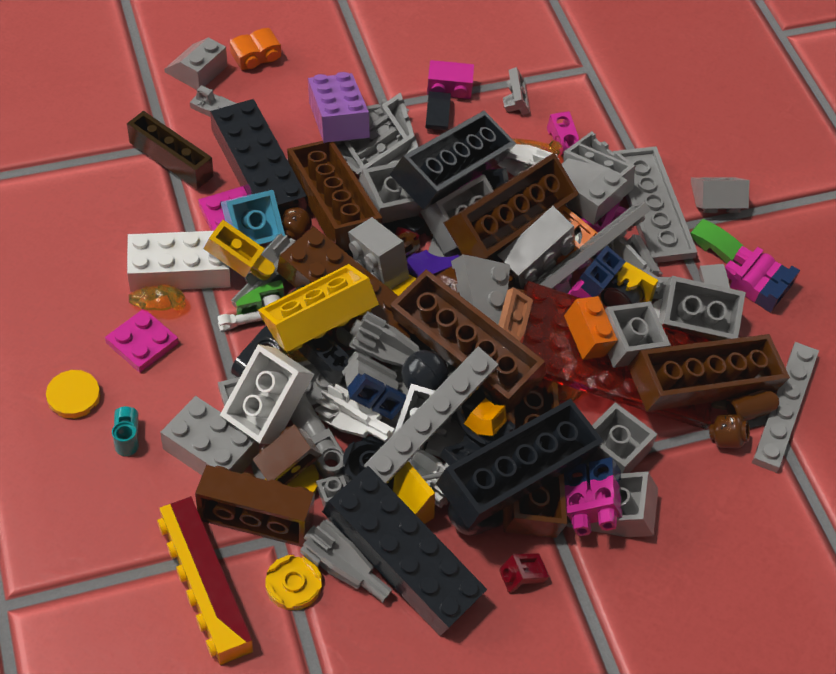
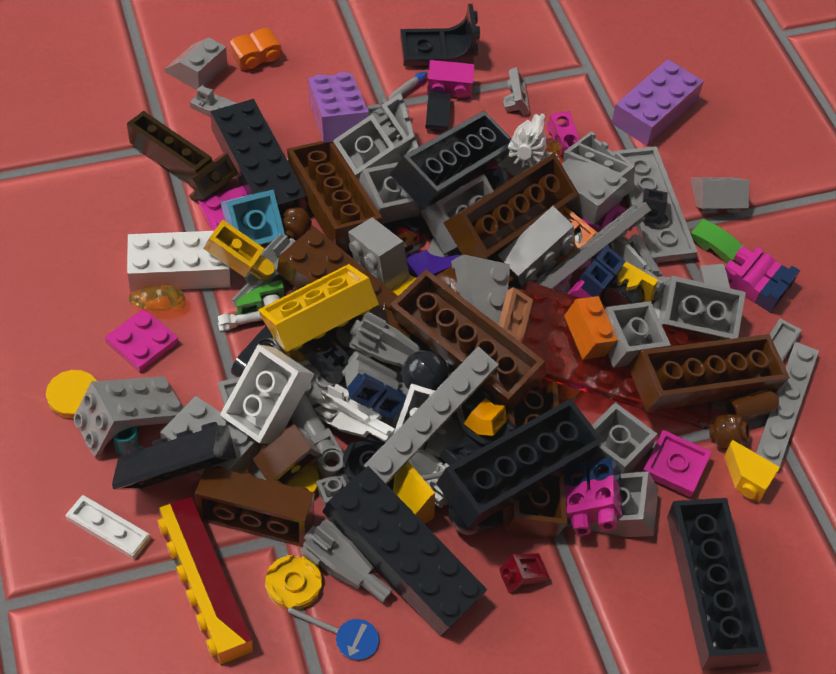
(108, 527): none -> white tile
(123, 404): none -> light grey bracket
(173, 457): none -> black slope
(212, 177): none -> dark brown panel
(354, 639): none -> blue piece
(366, 146): none -> light grey brick
(418, 78): none -> light grey piece
(442, 44): none -> black bracket
(529, 141): none -> white piece
(657, 102): none -> medium lavender brick
(657, 203): none -> black bracket
(677, 463): none -> dark pink plate
(715, 584): none -> black brick
(749, 471): none -> yellow slope
(784, 337): none -> light grey tile

